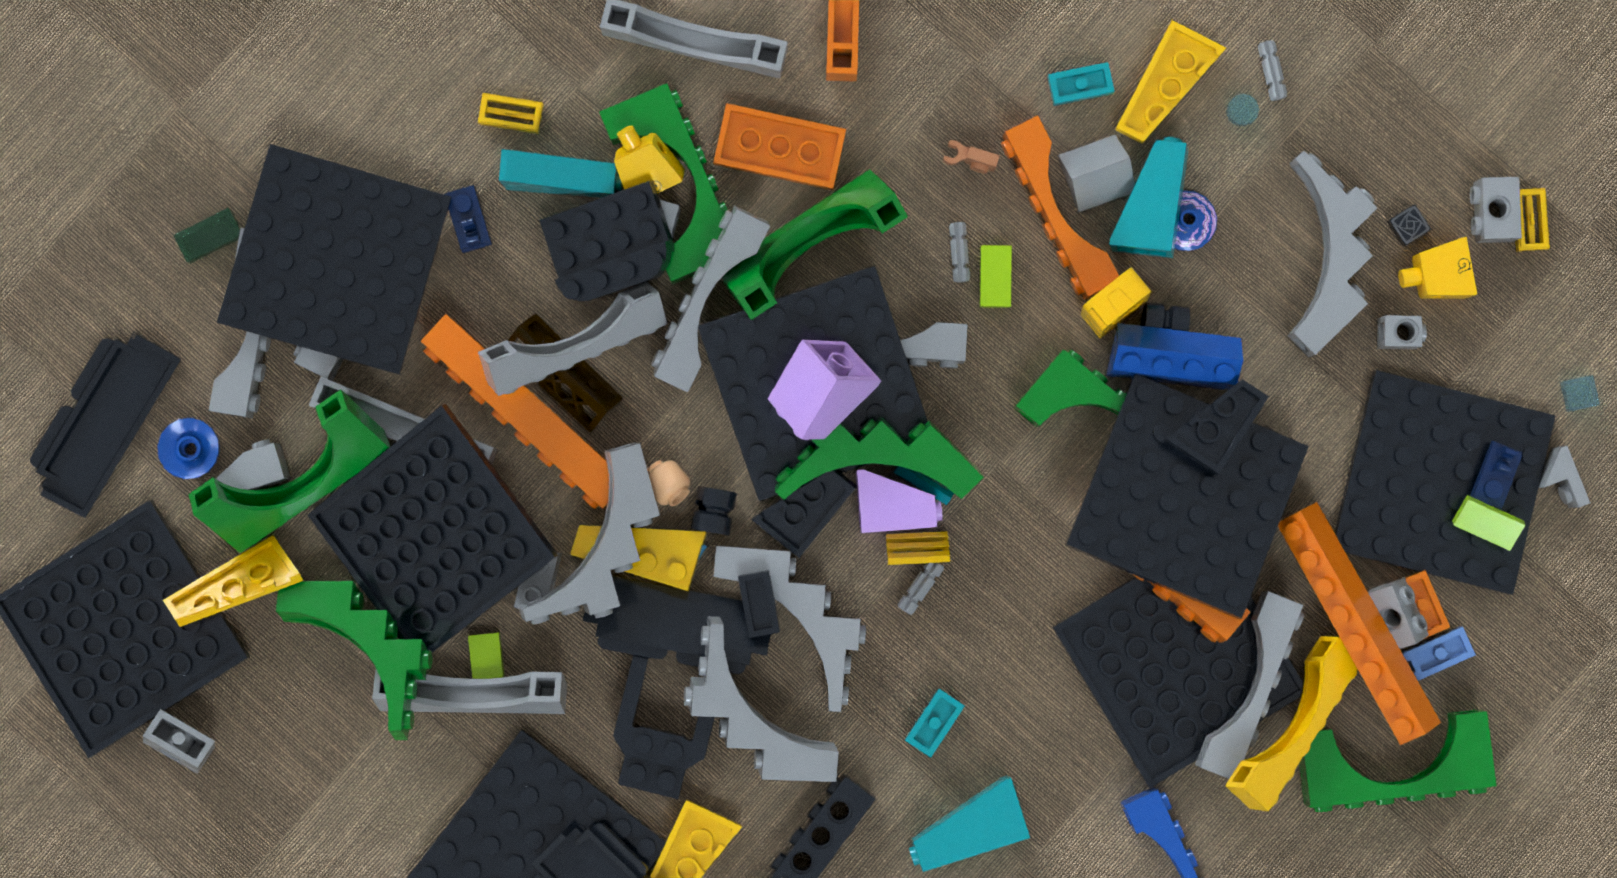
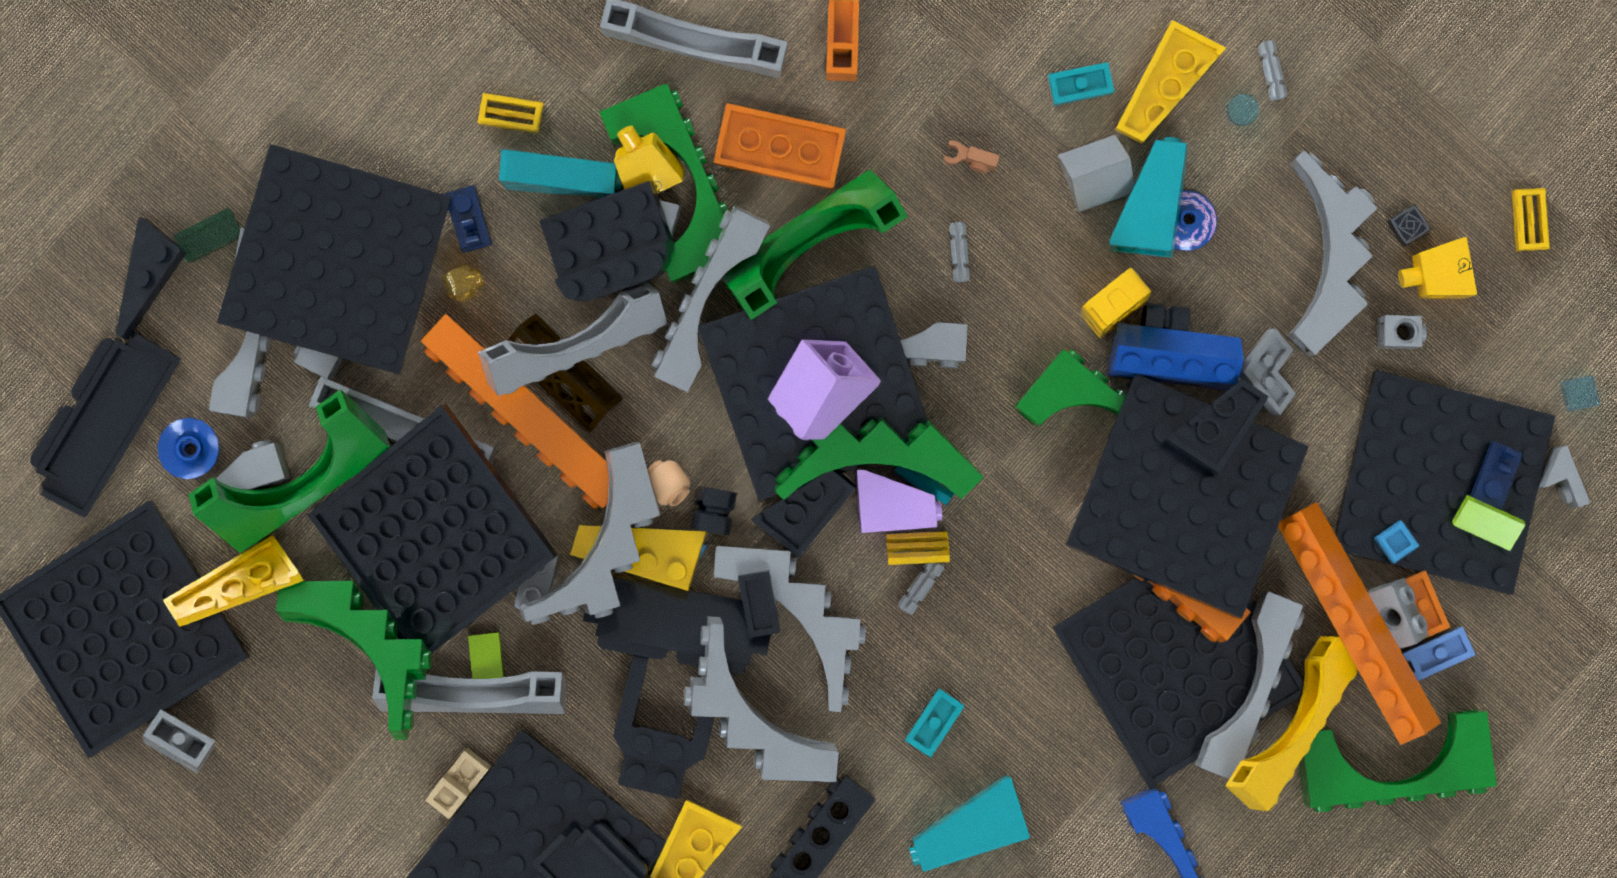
(150, 267): none -> black wing
(458, 783): none -> tan slope
(462, 283): none -> clear yellow plate
(995, 276): lime tile -> none
(1030, 149): orange arch -> none
(1262, 370): none -> light grey plate
(1396, 542): none -> dark azure tile
(1506, 195): light grey brick -> none

